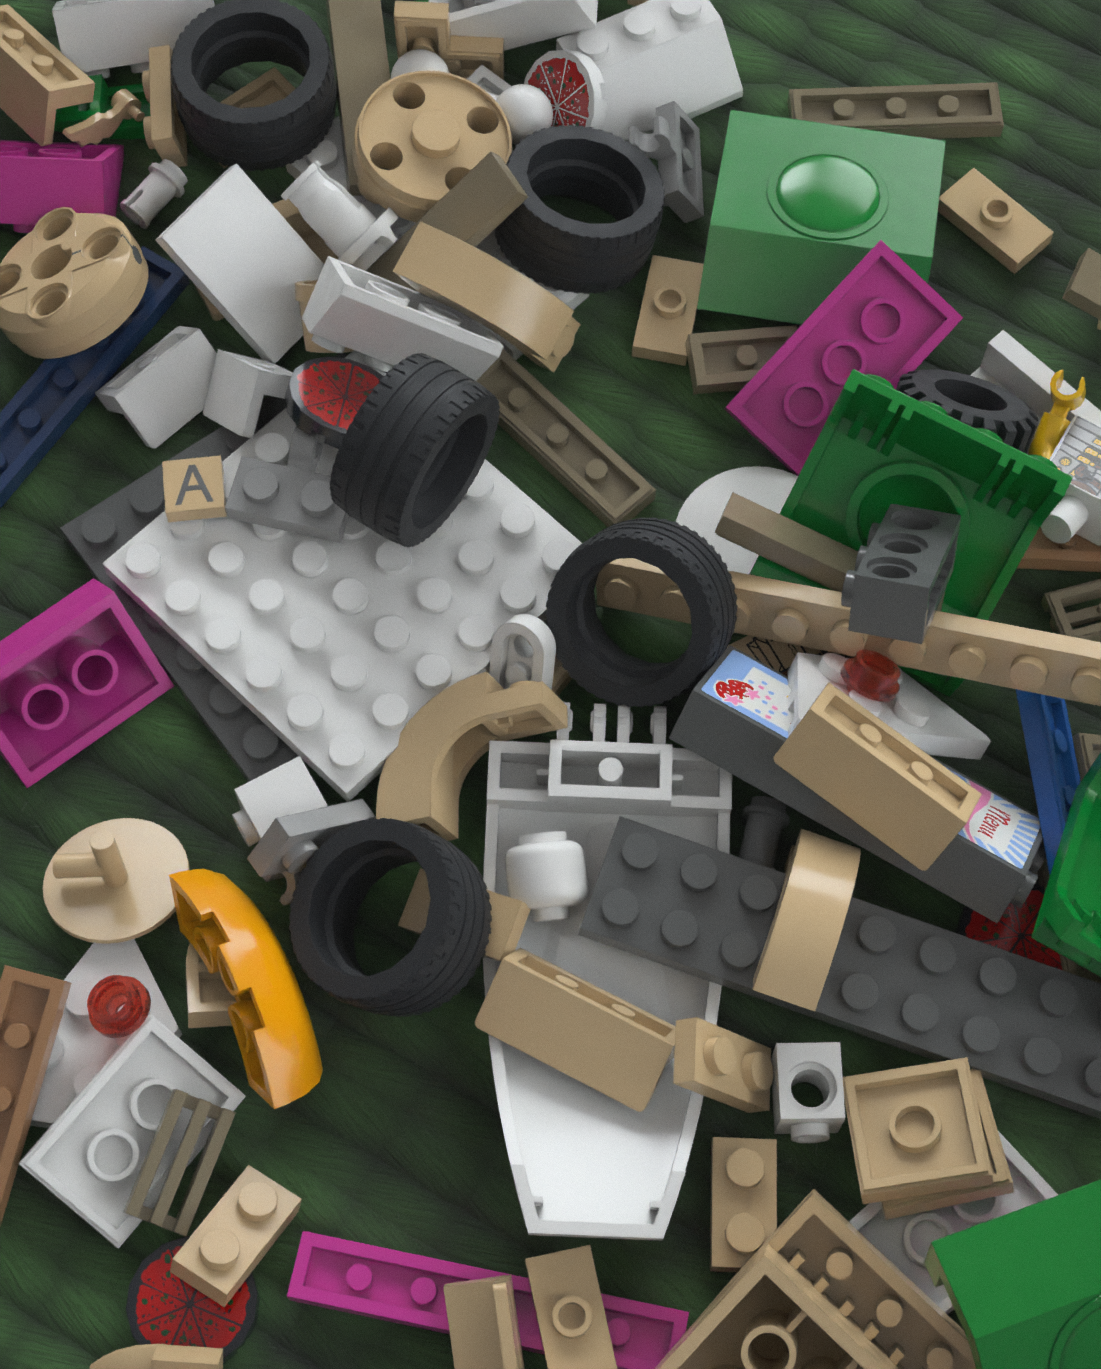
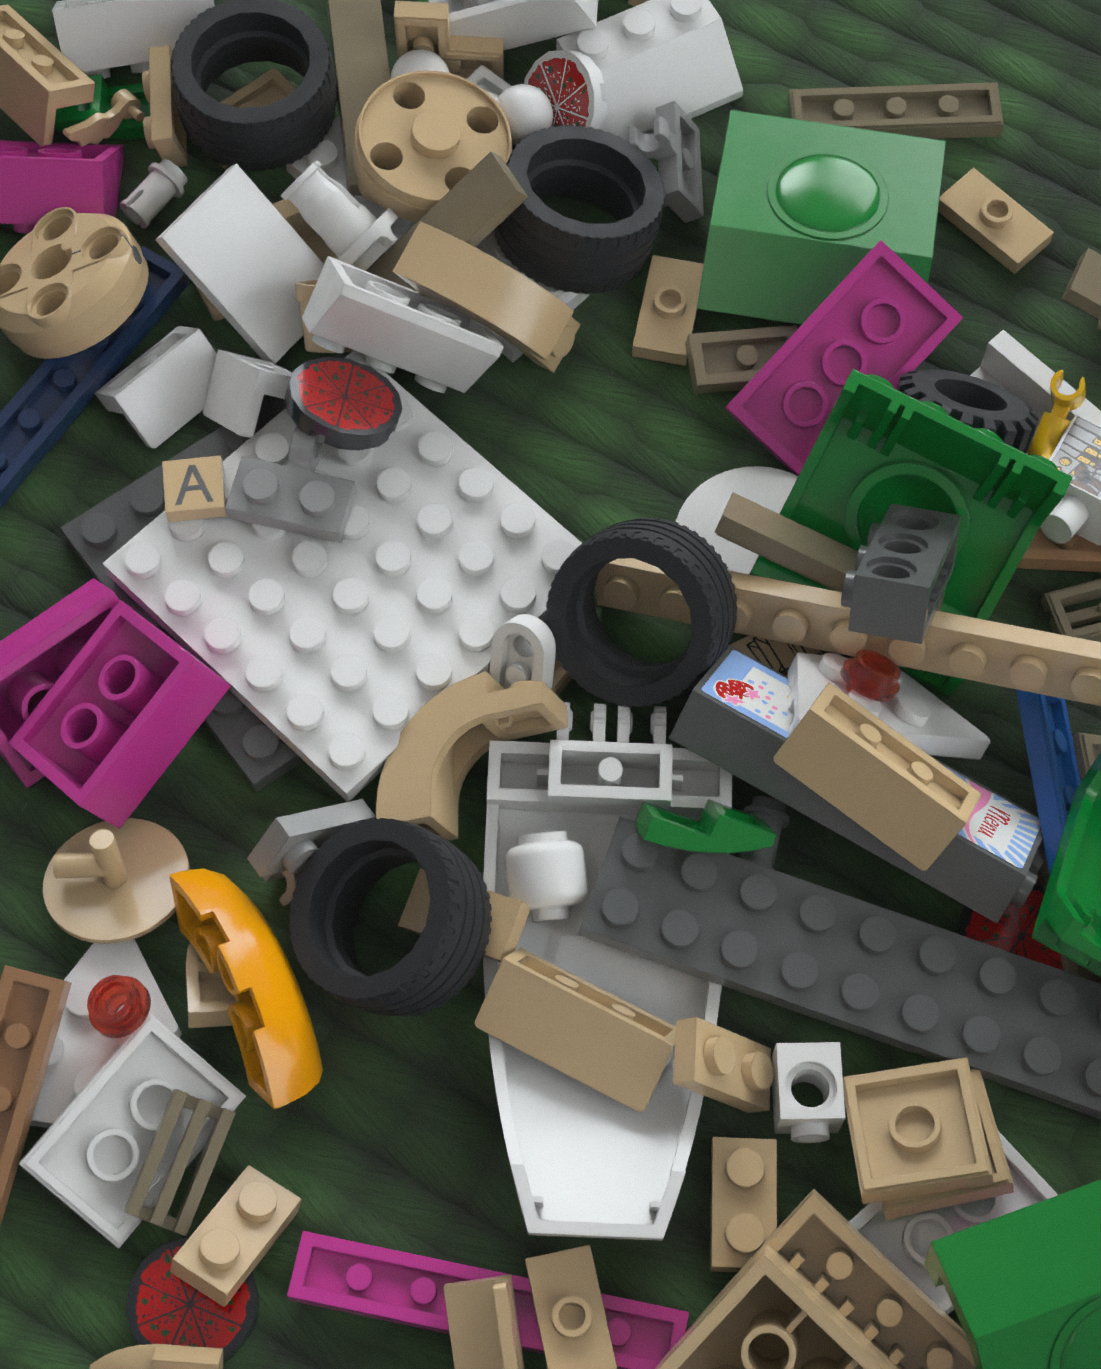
(119, 715): none -> dark pink slope
(273, 795): white brick -> none
(414, 449): black tyre -> none
(565, 444): dark tan tile -> none
(717, 831): none -> green slope
(807, 919): tan arch -> none

